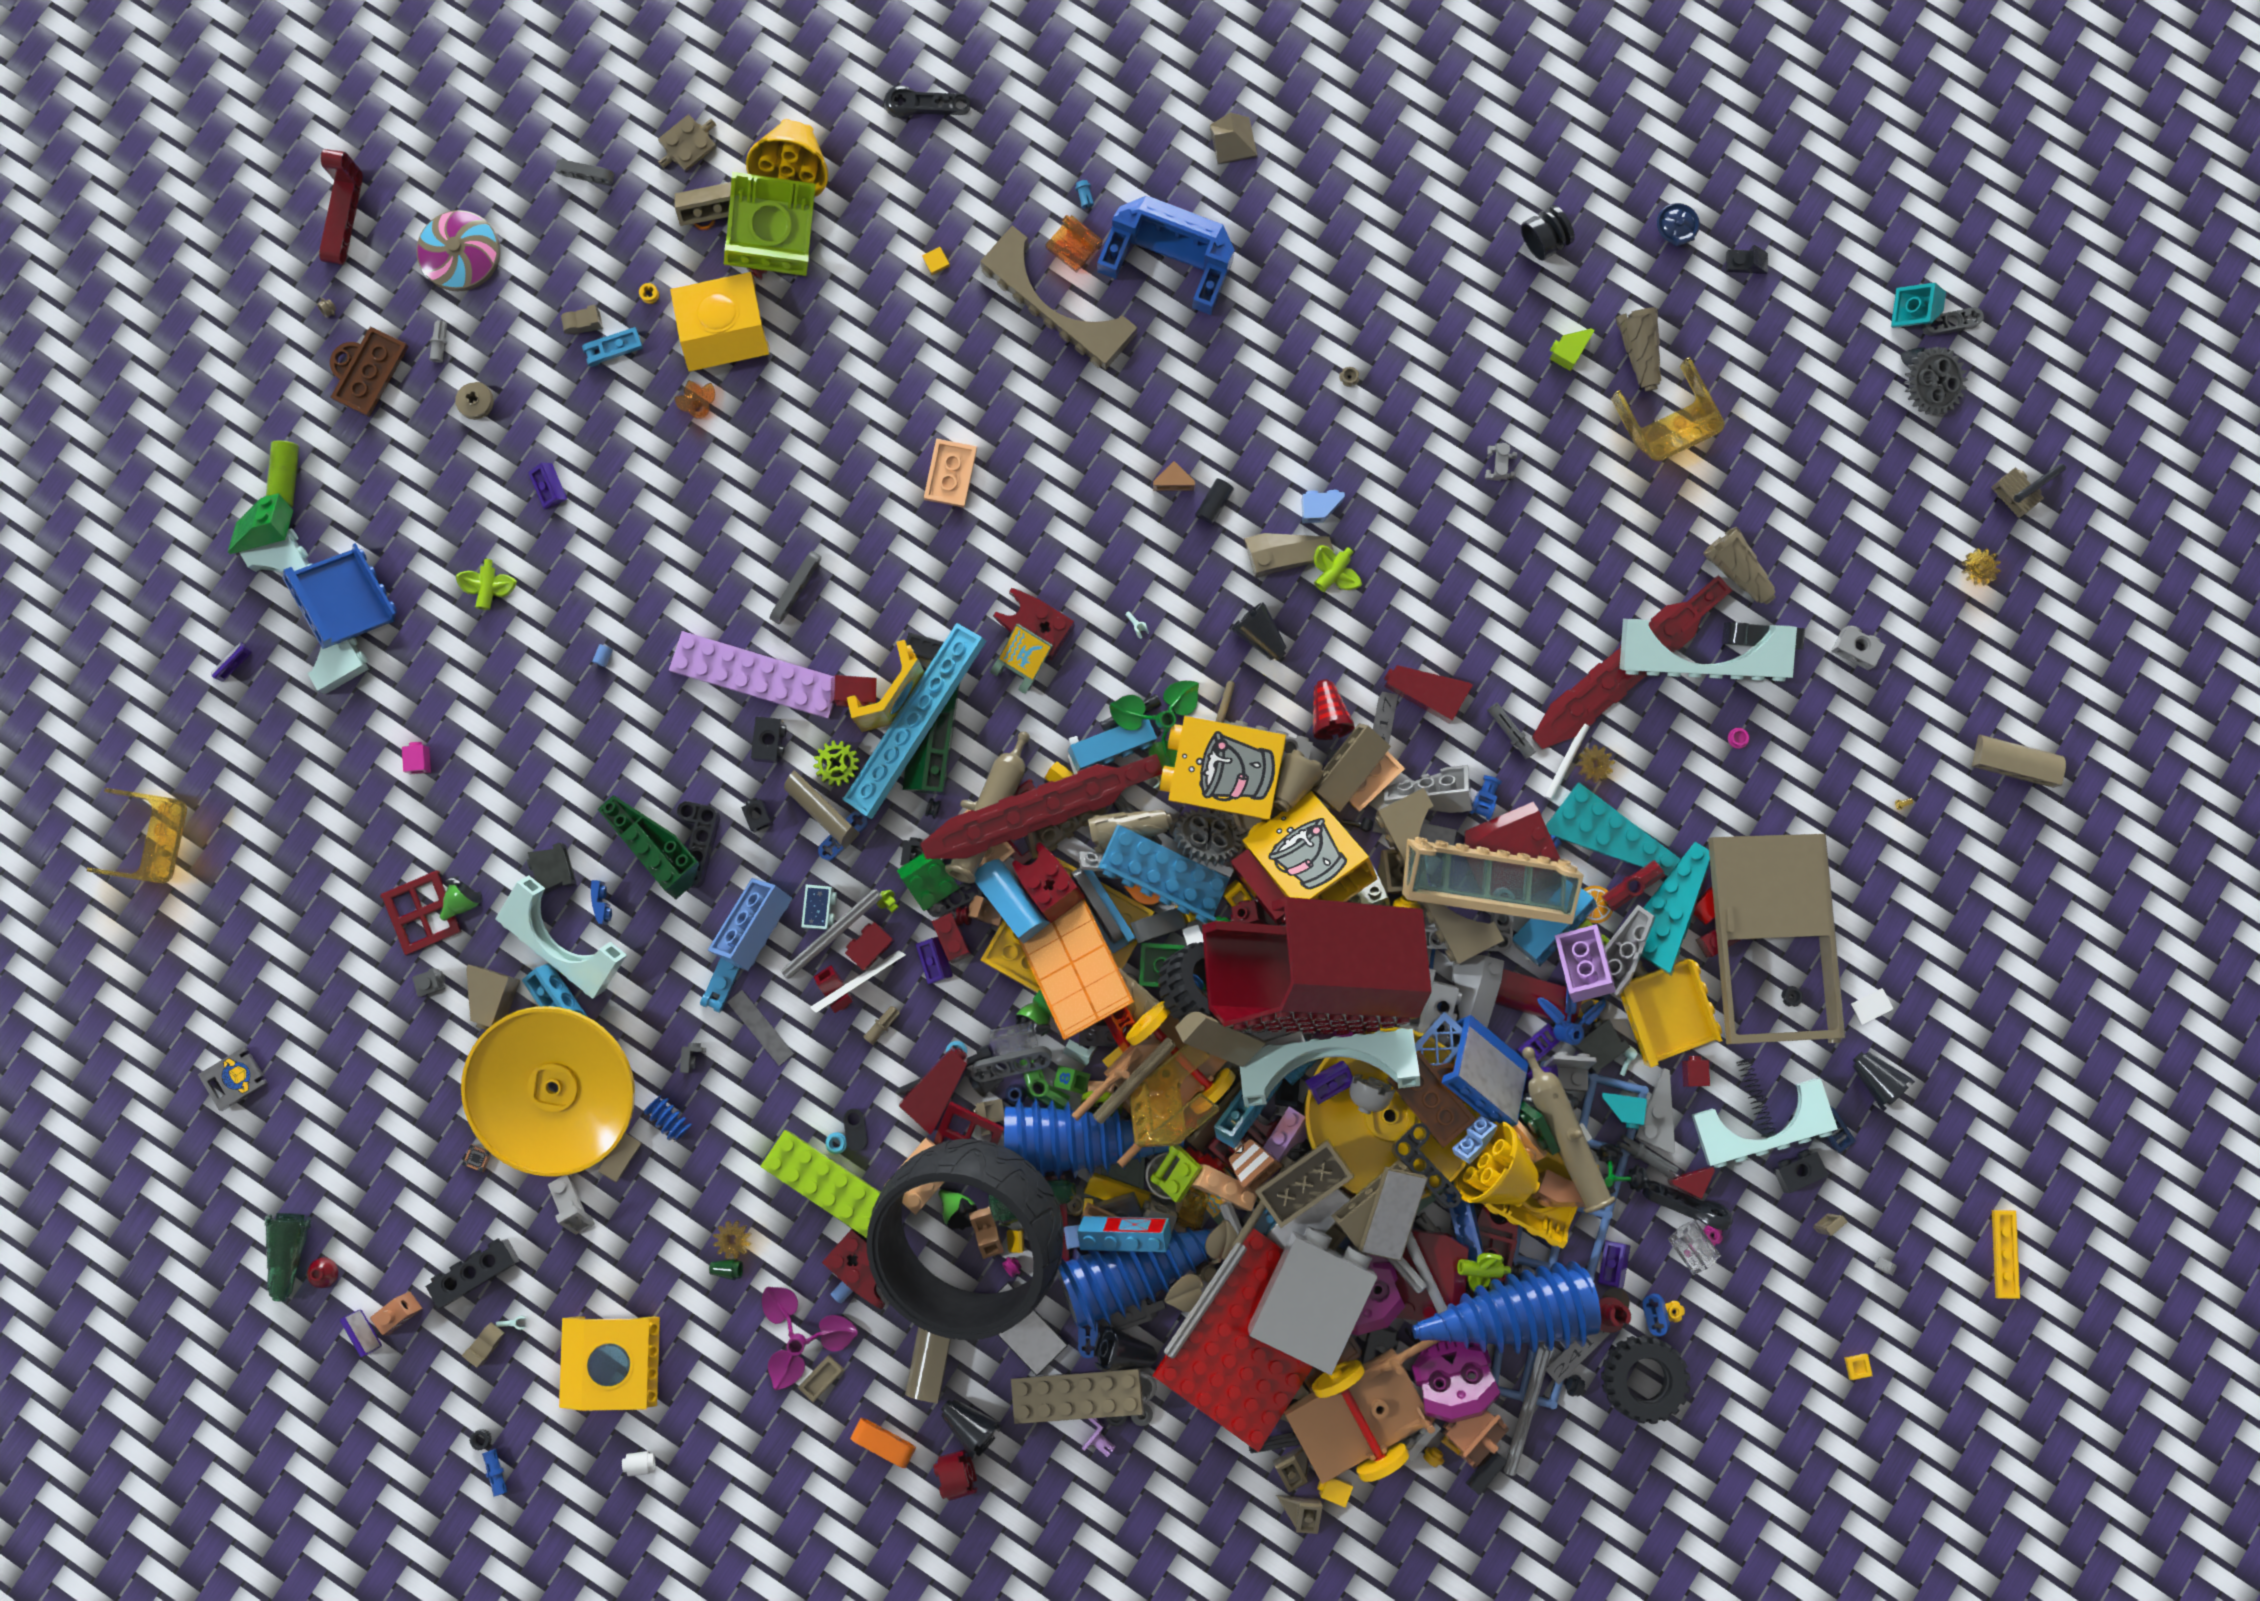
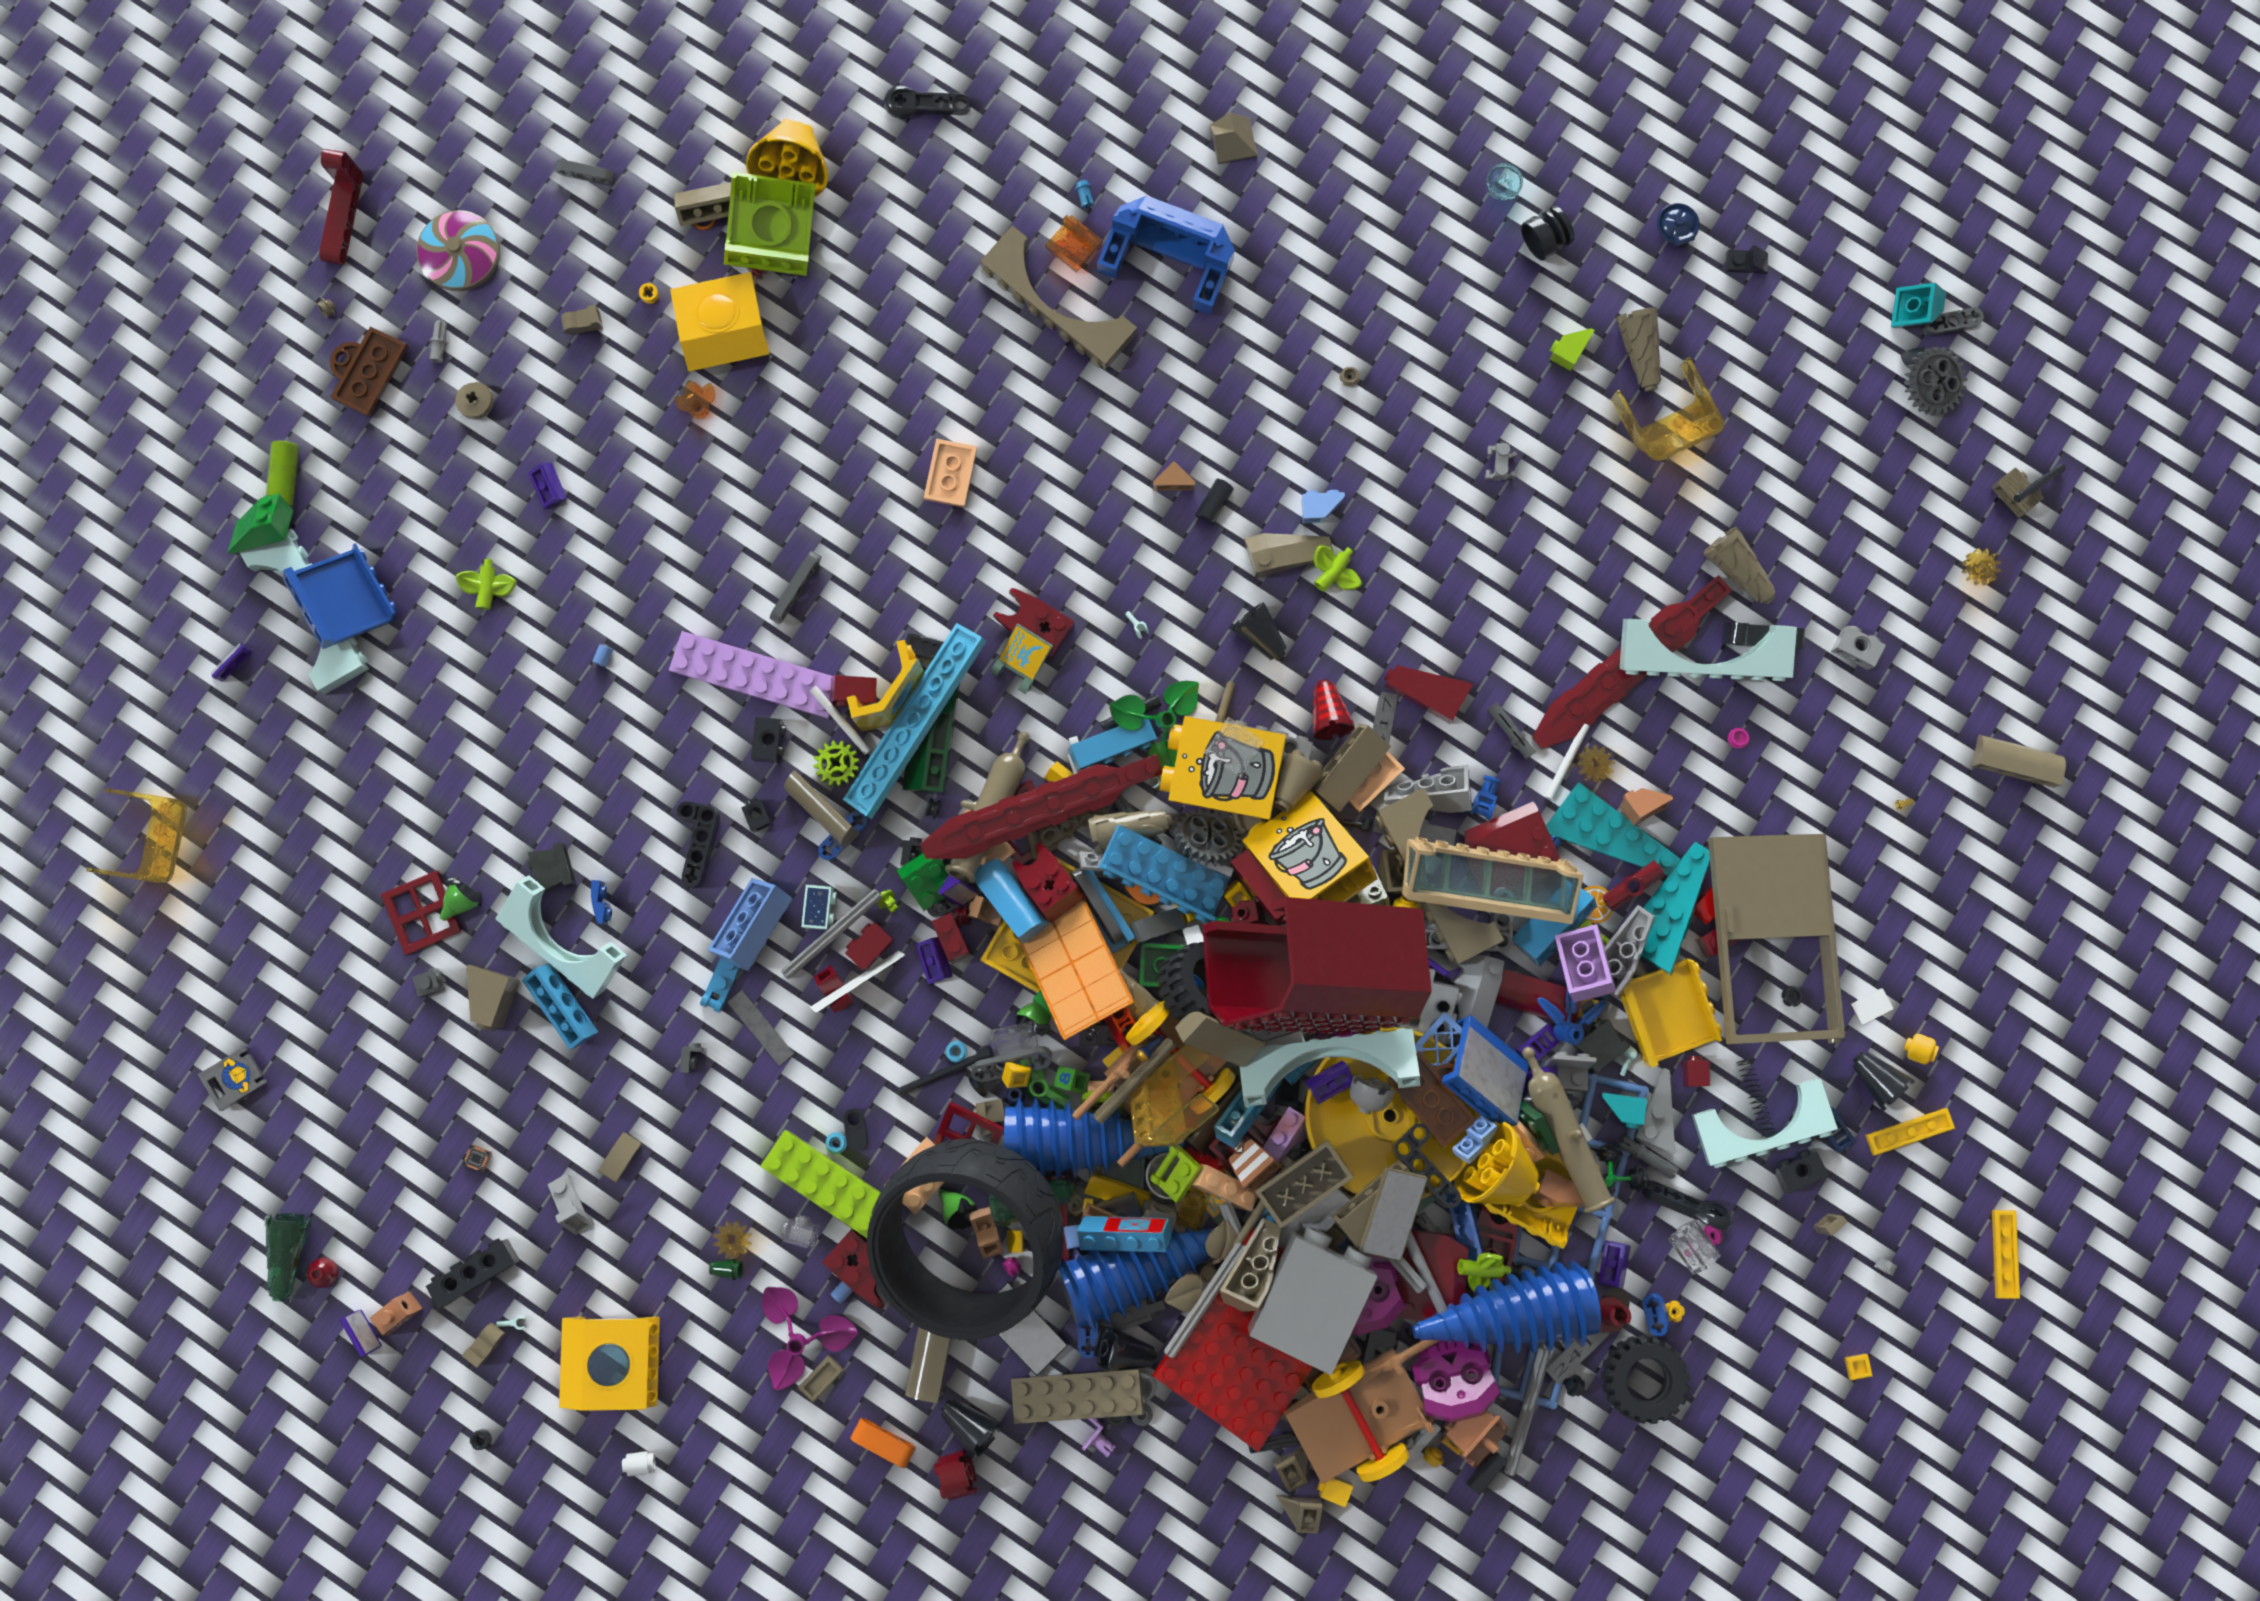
(416, 758): dark pink brick -> none
(494, 1472): blue pin -> none
(517, 1112): yellow dish -> none
(612, 346): dark azure plate -> none
(653, 845): dark green wedge -> none
(667, 1119): blue piece -> none
(687, 143): dark tan plate -> none
(800, 1231): none -> clear brick
(840, 720): none -> white bar
(882, 1025): dark tan axle -> none
(931, 1094): dark red slope -> none
(935, 261): yellow tile -> none
(957, 891): none -> slope
(1016, 1075): none -> yellow slope
(1078, 1052): light aqua tile -> none
(1144, 1053): none -> dark blue piece
(1234, 747): none -> clear piece
(1253, 1271): none -> dark tan wedge
(1442, 964): none -> slope
(1506, 173): none -> clear light blue piece
(1644, 804): none -> nougat slope
(1694, 1182): dark red slope -> none
(1910, 1131): none -> yellow tile
(1921, 1049): none -> yellow head

